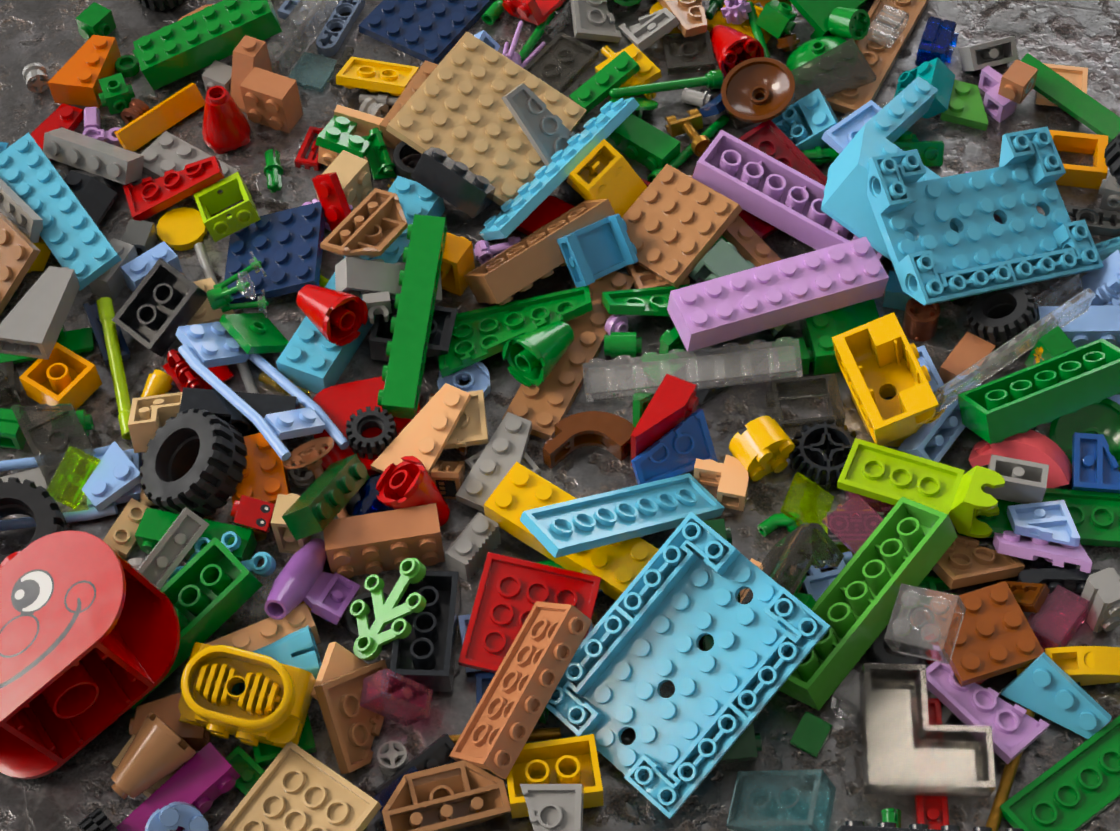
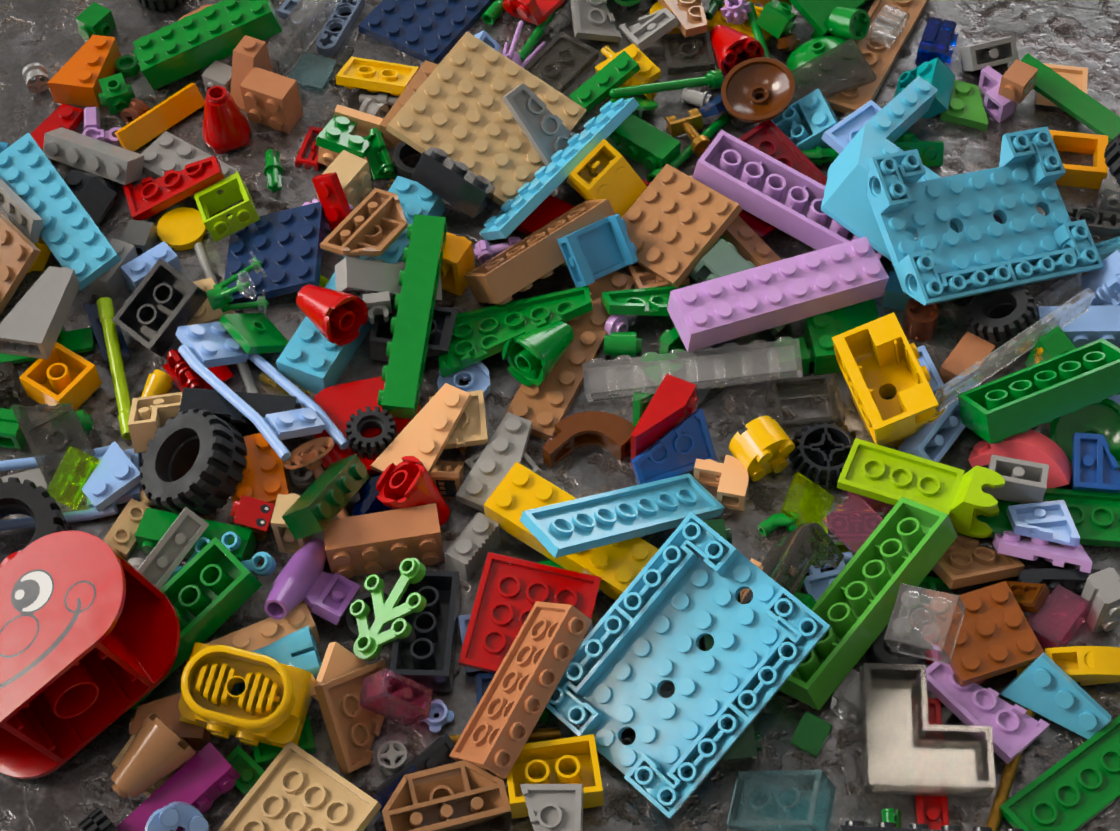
(445, 716): none -> light blue plate

